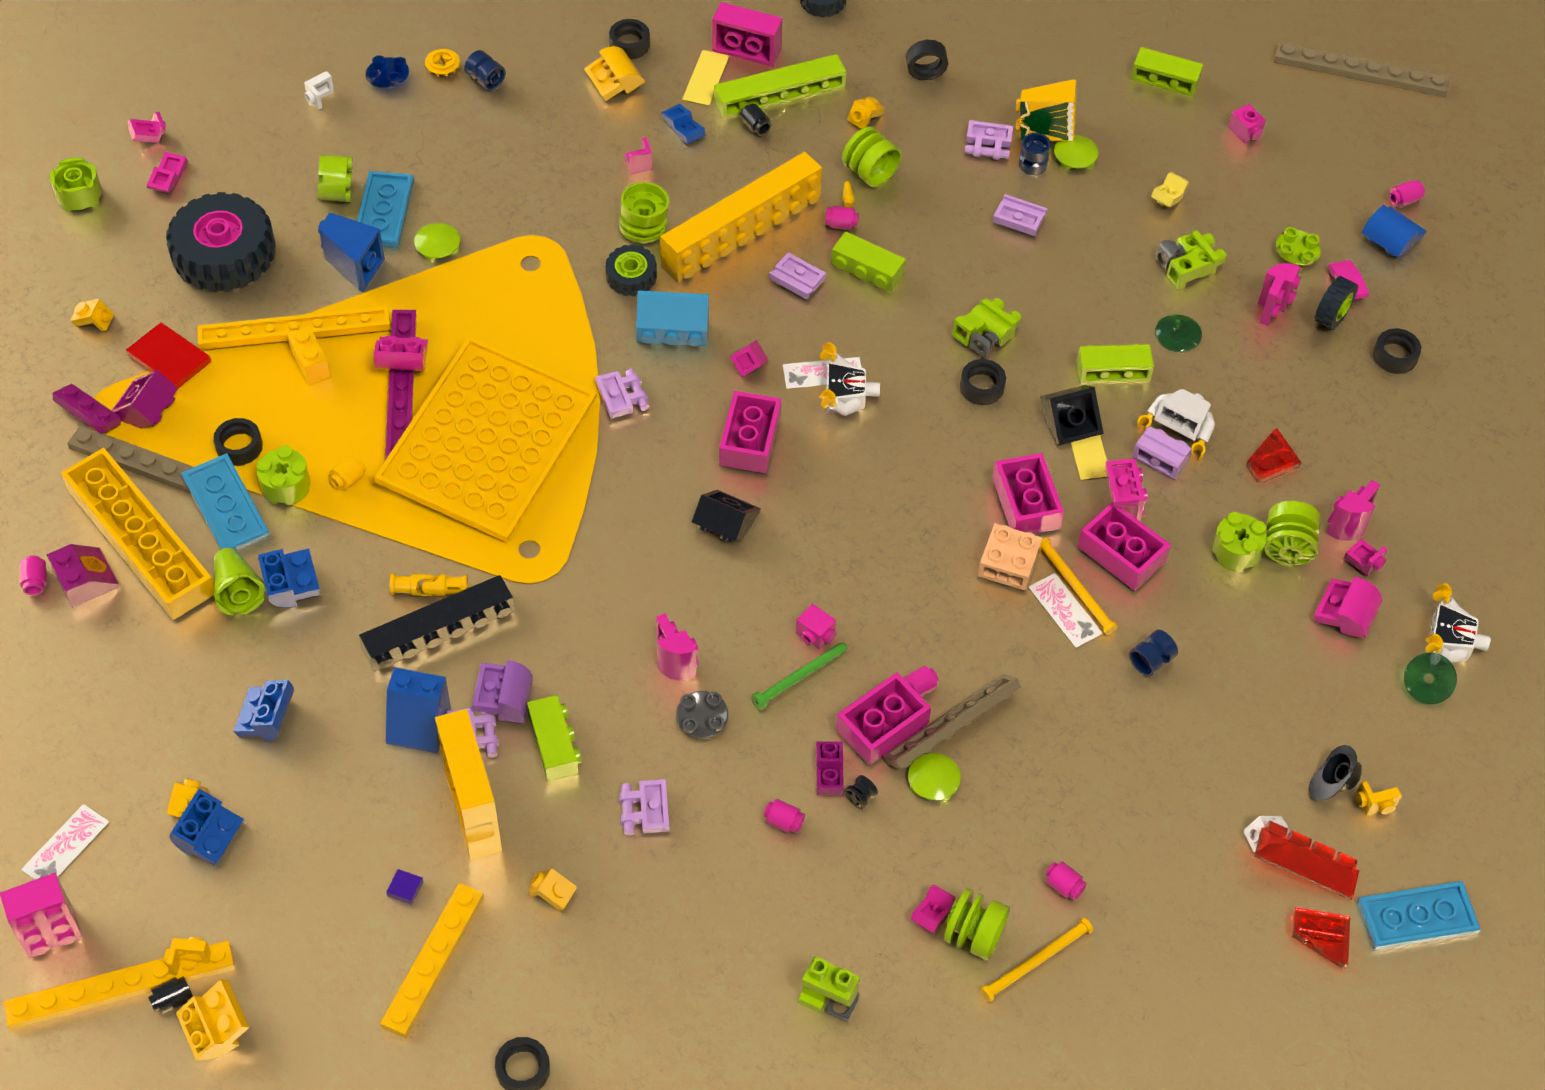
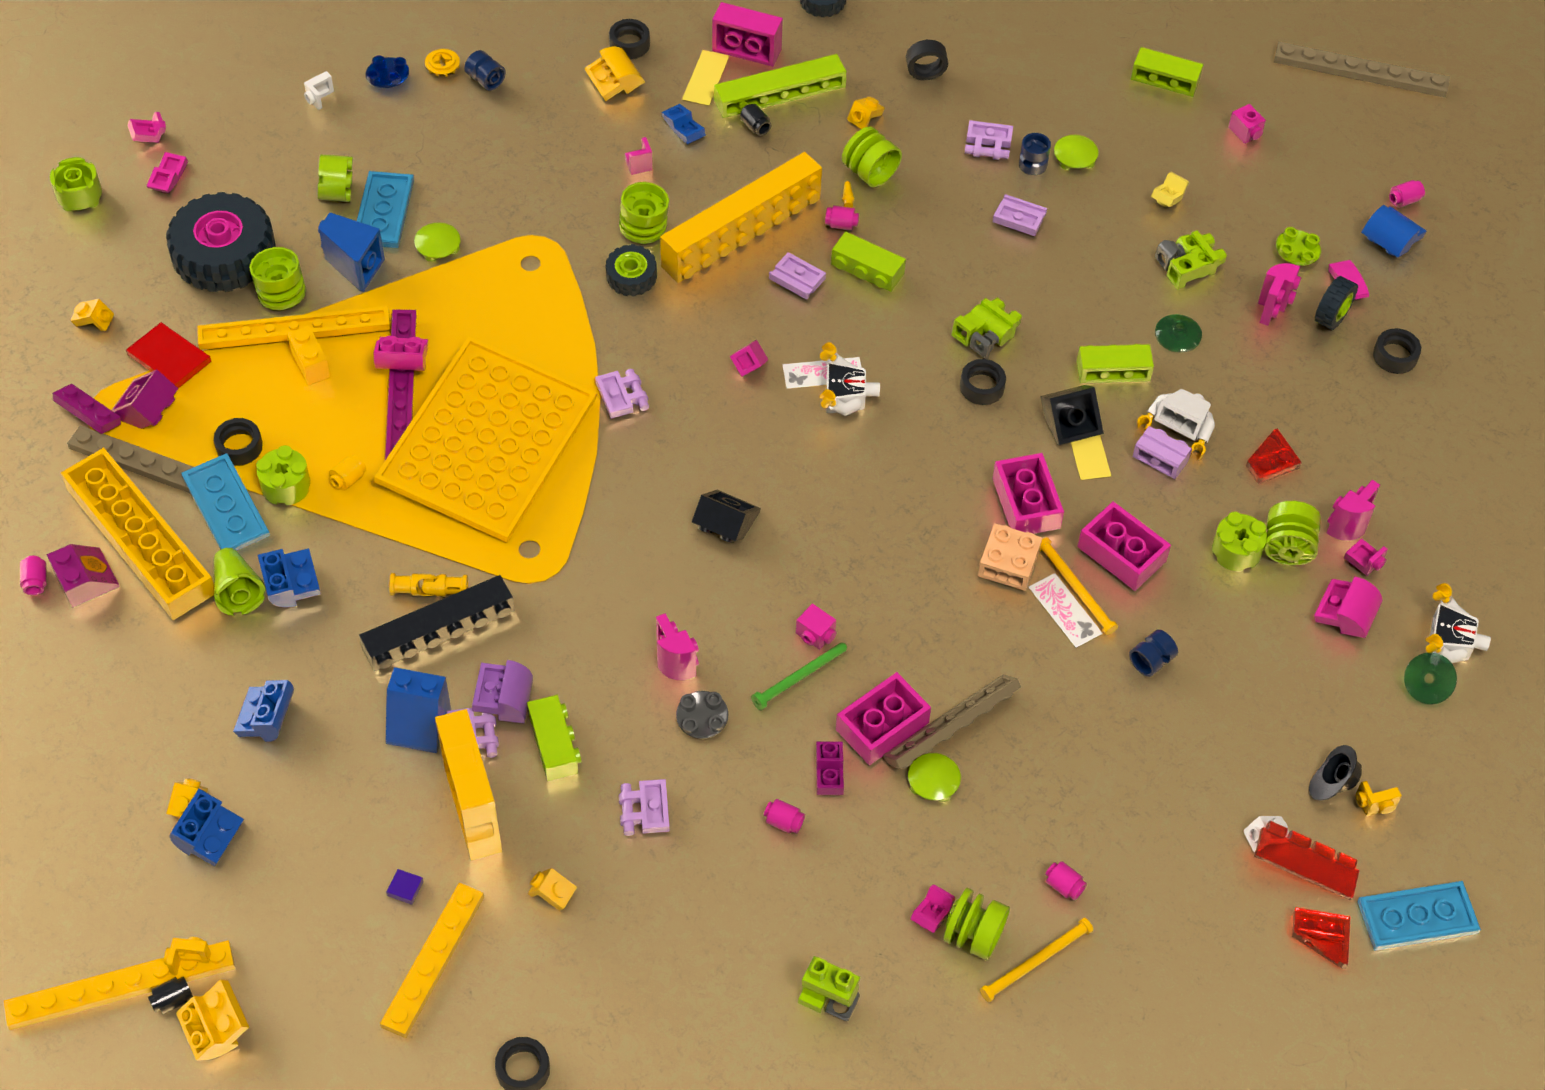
(41, 915): dark pink brick -> none
(66, 843): white sticker -> none
(277, 278): none -> lime wheel
(672, 318): dark azure slope -> none
(750, 432): dark pink brick -> none
(861, 792): black wheel -> none
(922, 680): dark pink brick -> none
(1048, 111): slope -> none
(1126, 486): dark pink bracket -> none

